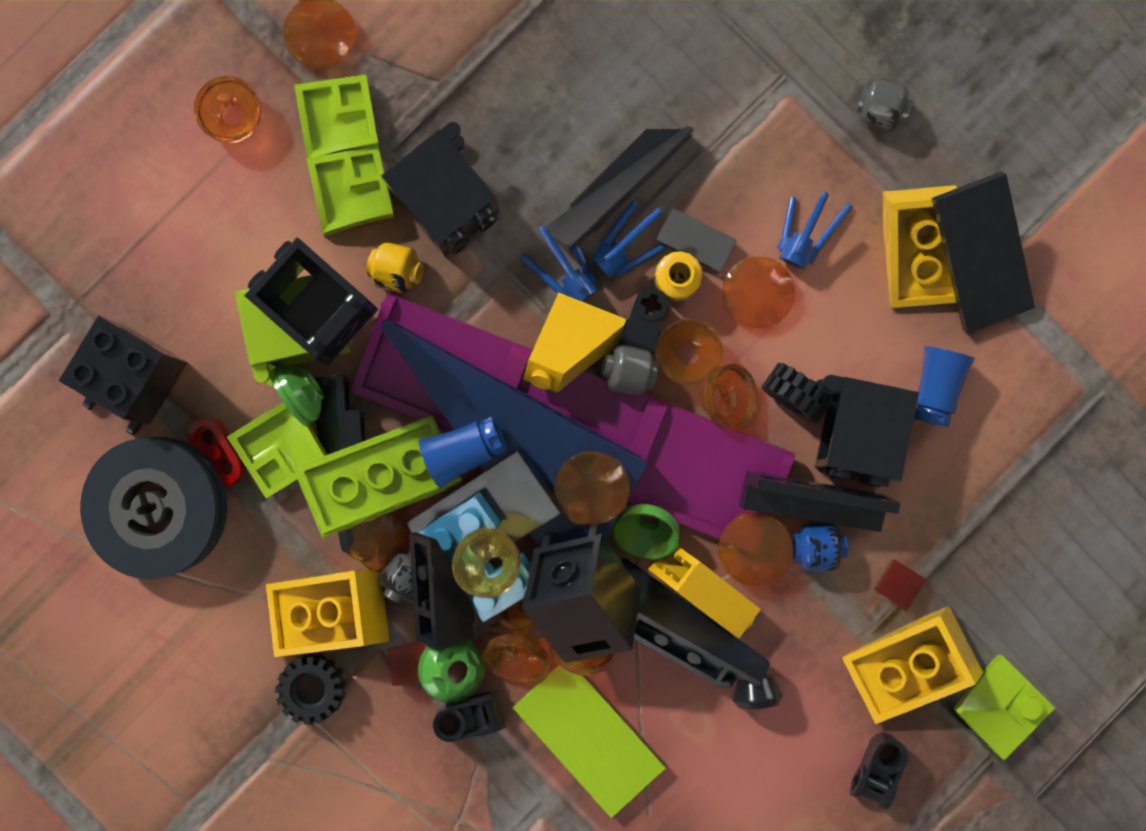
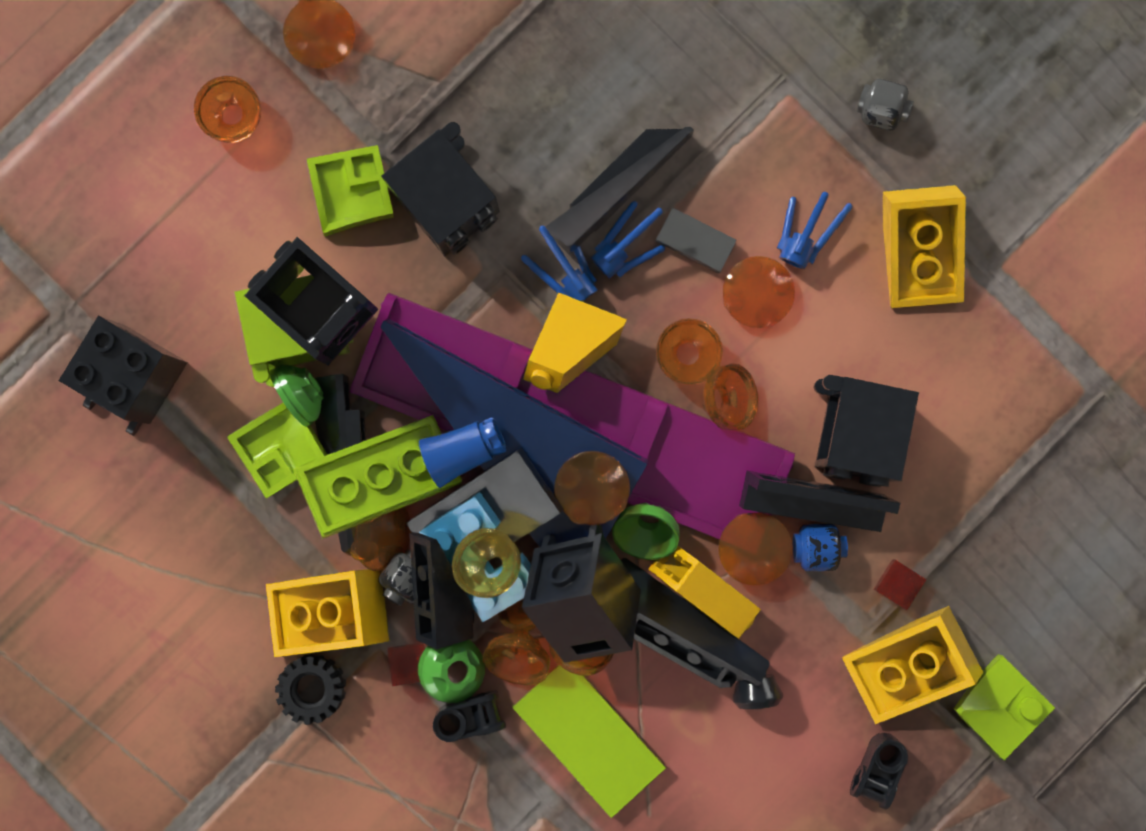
(116, 515): black wheel -> none
(217, 451): red plate -> none
(336, 115): lime plate -> none
(394, 267): yellow head -> none
(629, 370): dark grey head -> none
(643, 329): black piece -> none
(682, 264): yellow head -> none
(797, 393): black tyre -> none
(941, 384): blue plant -> none
(983, 252): black tile -> none

